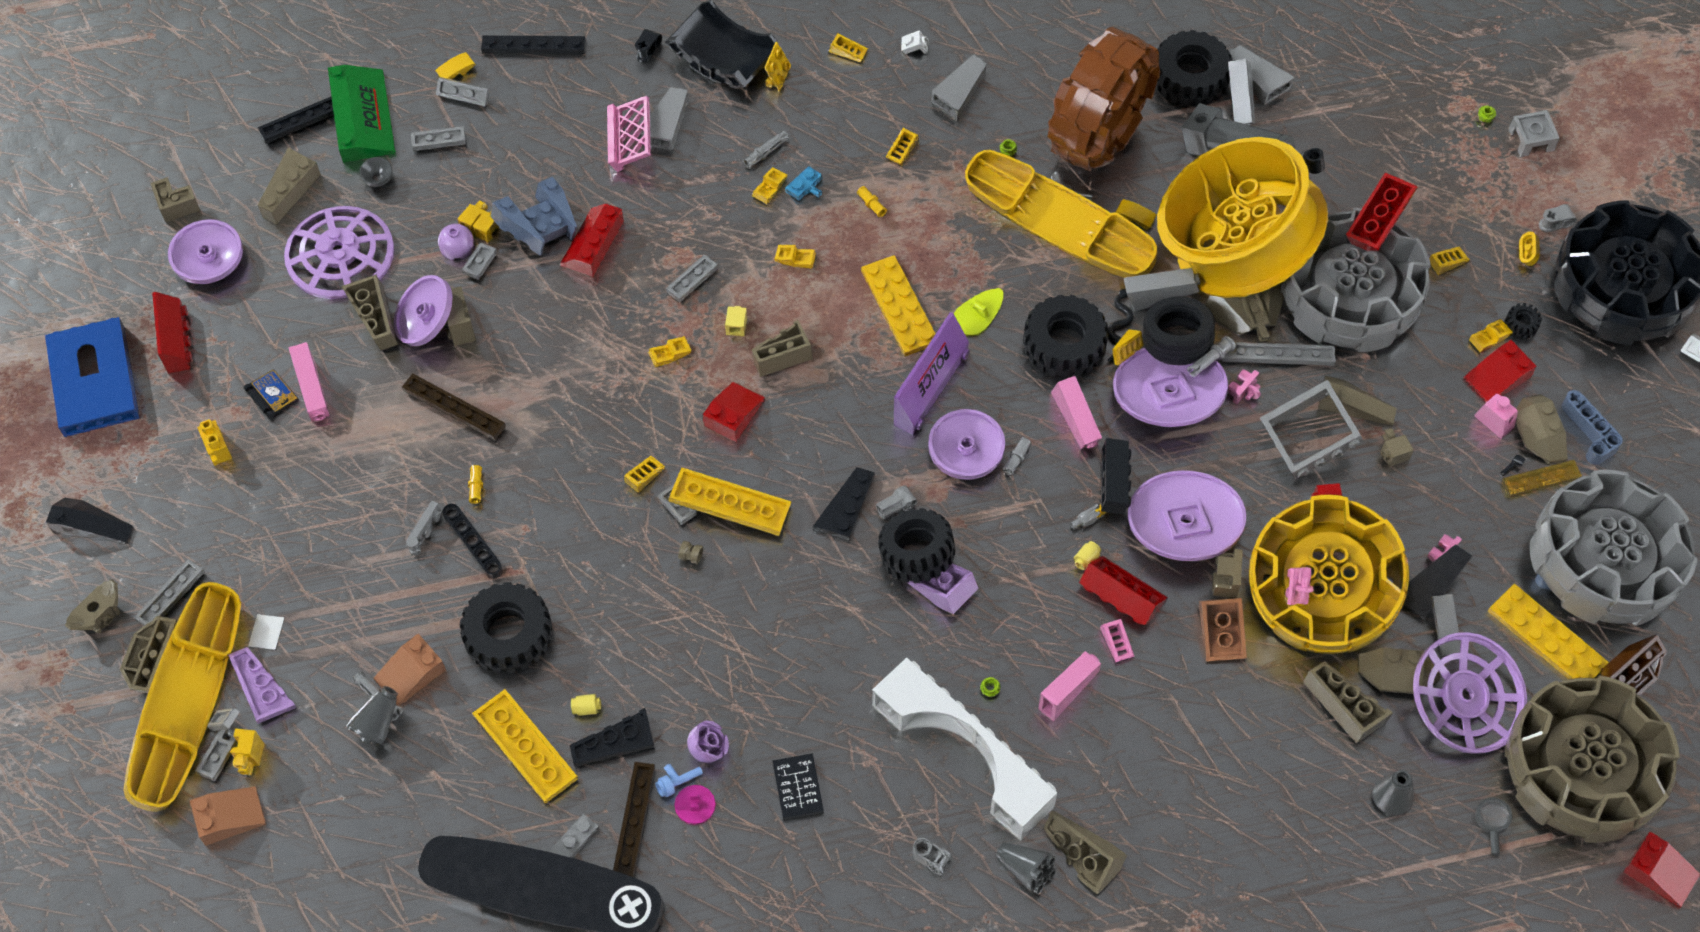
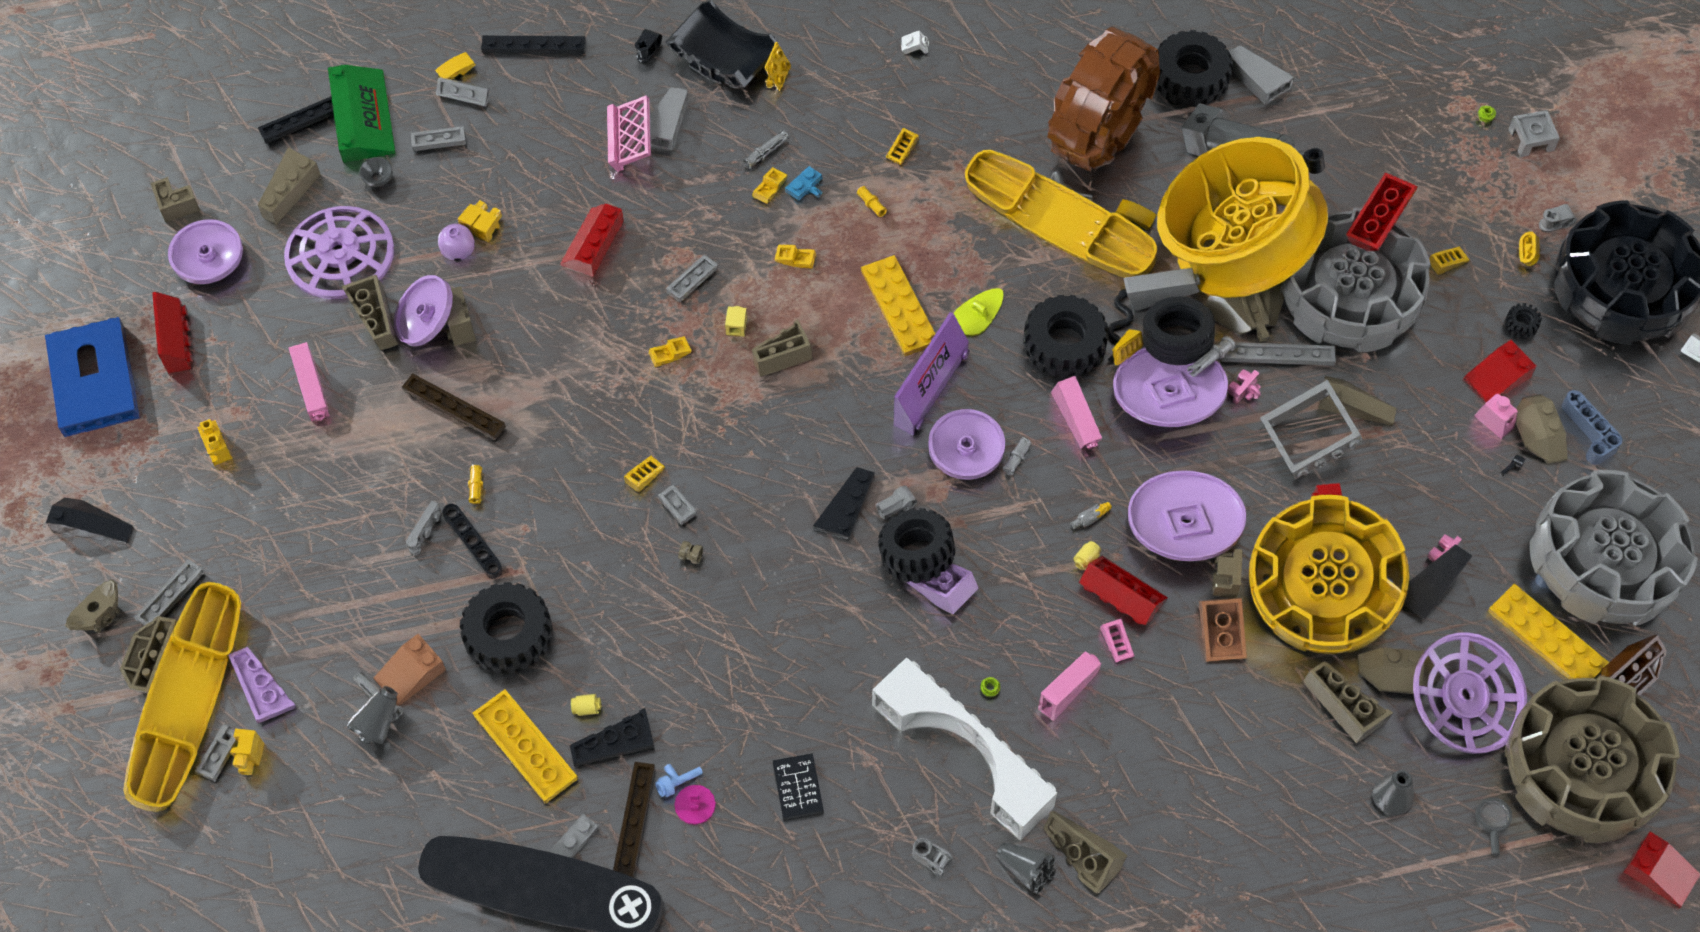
(223, 719): light grey tile -> none
(227, 814): nougat slope -> none
(266, 632): white sticker -> none
(271, 393): piece -> none
(479, 261): light grey plate -> none
(540, 222): sand blue wedge -> none
(707, 742): lavender cylinder -> none
(730, 501): yellow plate -> none
(732, 411): red slope -> none
(846, 53): yellow slope -> none
(959, 87): light grey slope -> none
(1008, 147): lime plate -> none
(1115, 476): black brick -> none
(1242, 91): slope -> none
(1299, 585): bright pink hips -> none
(1395, 448): dark tan brick -> none
(1445, 622): light grey tile -> none
(1491, 335): yellow slope -> none
(1541, 478): clear yellow tile -> none

